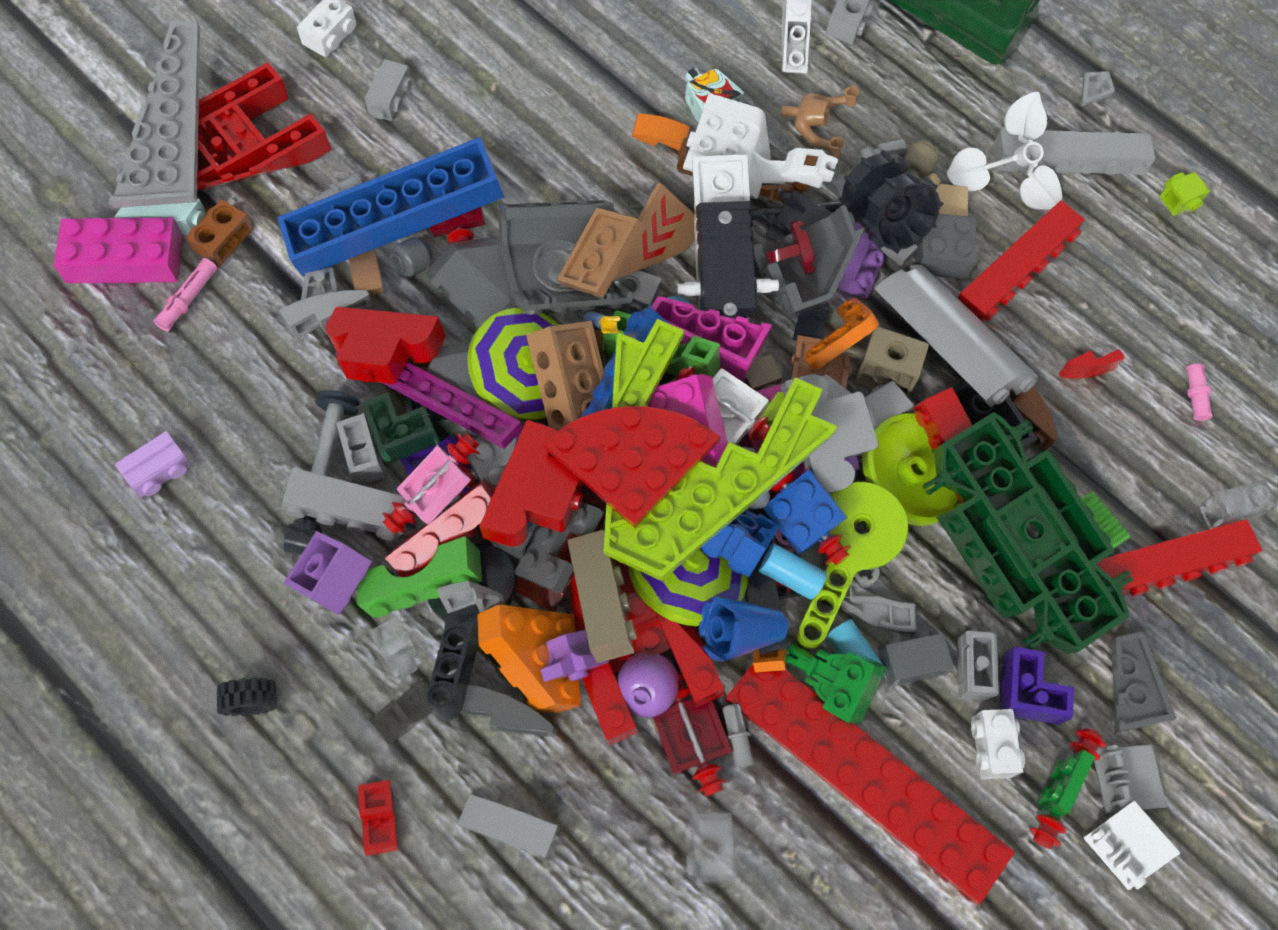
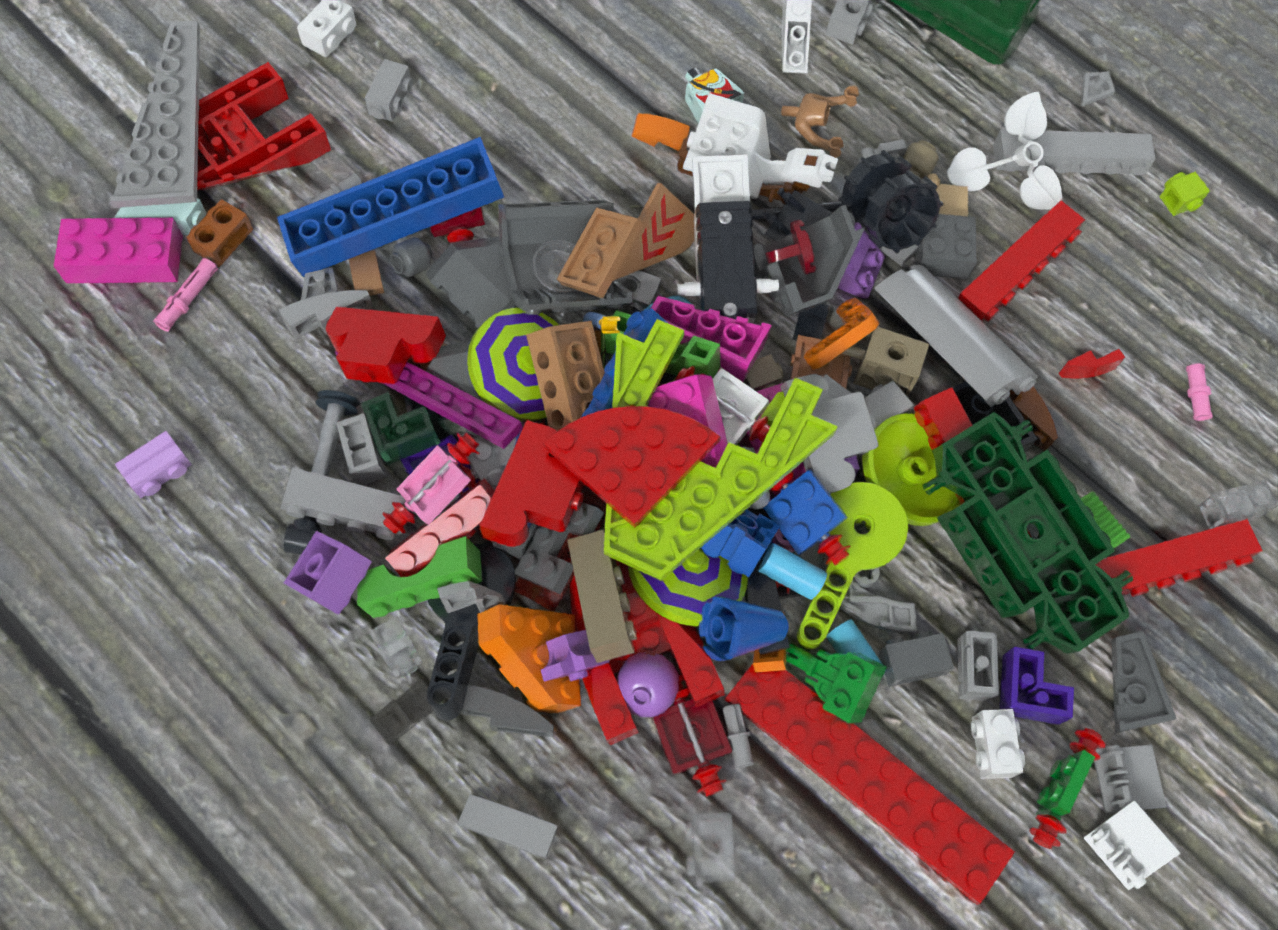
(246, 697): black tyre -> none
(377, 817): red slope -> none

